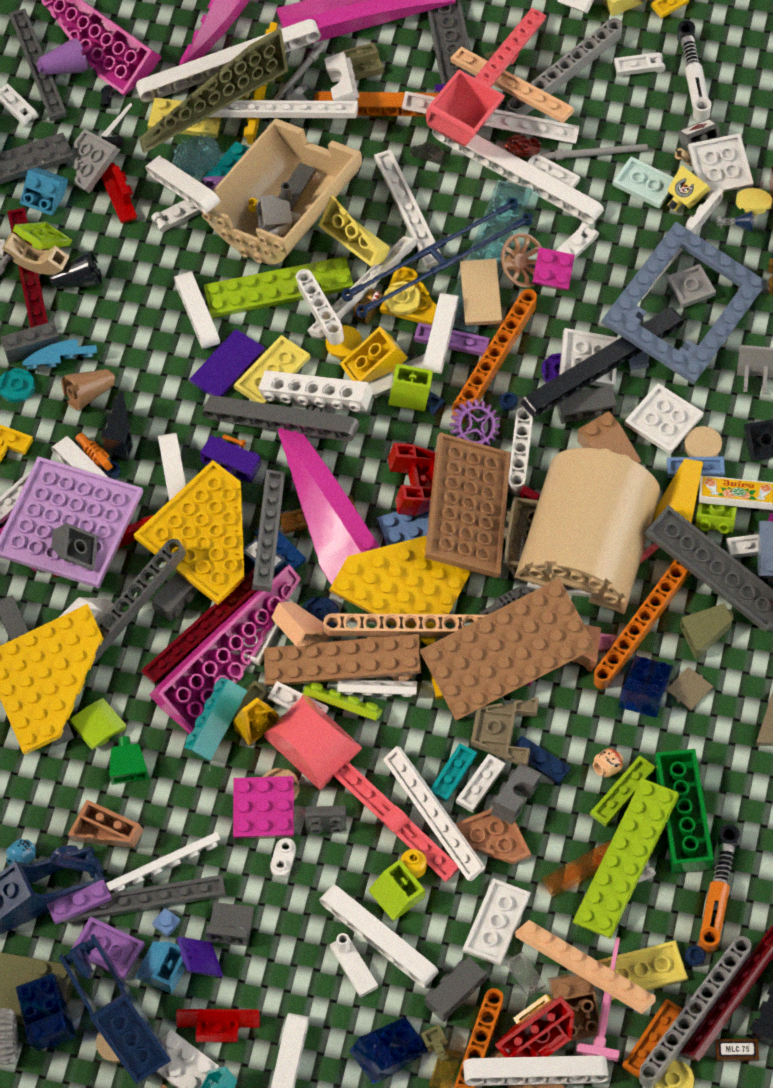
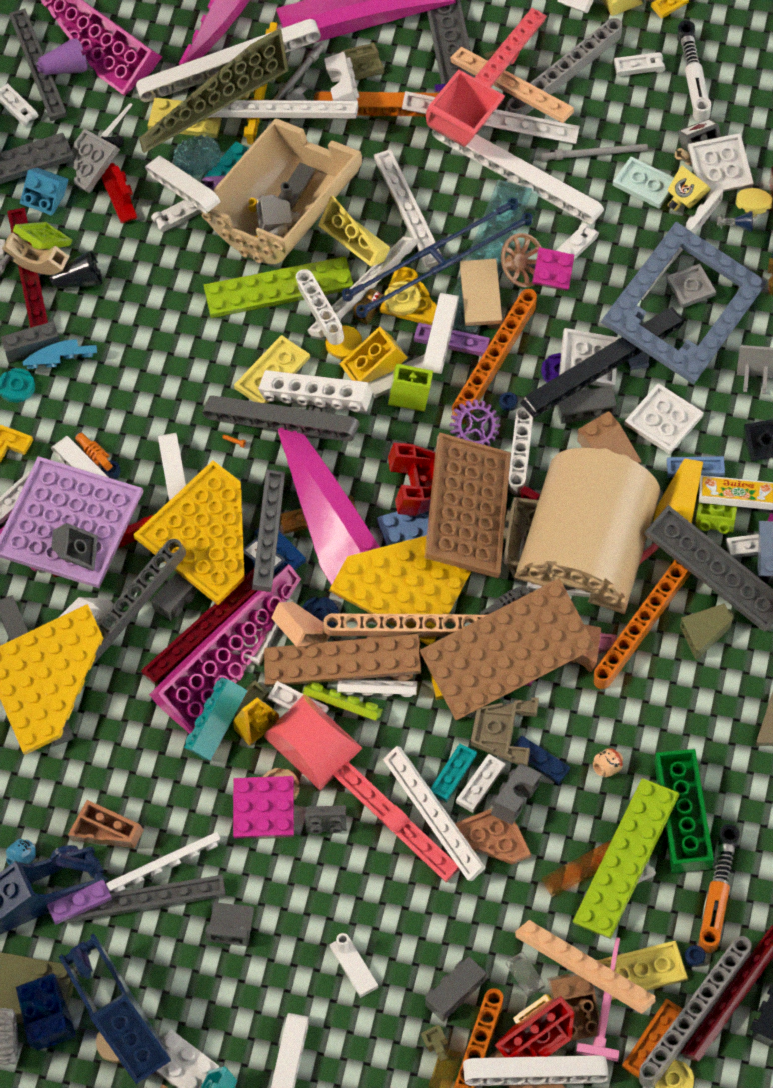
(86, 386): medium nougat cone -> none
(97, 723): lime slope -> none
(107, 93): black pin -> none
(117, 435): black slope -> none
(119, 946): medium lavender plate -> none
(127, 763): green torso -> none
(162, 966): dark azure slope -> none
(166, 922): medium blue plate -> none
(197, 310): white beam -> none
(199, 956): dark purple container -> none
(218, 1024): red bracket -> none
(227, 364): dark purple tile -> none
(231, 458): dark purple brick -> none
(283, 857): white plate -> none
(379, 936): white beam -> none
(388, 1049): clear blue slope -> none
(397, 890): lime slope -> none
(415, 862): yellow head -> none
(428, 152): clear smoke plate -> none
(434, 403): dark blue tile -> none
(496, 922): white tile -> none
(521, 146): clear red tile -> none
(554, 170): white plate -> none
(622, 791): lime plate -> none
(645, 686): clear blue slope -> none
(689, 688): dark tan piece -> none
(703, 442): tan tile -> none
(736, 1050): tile -> none

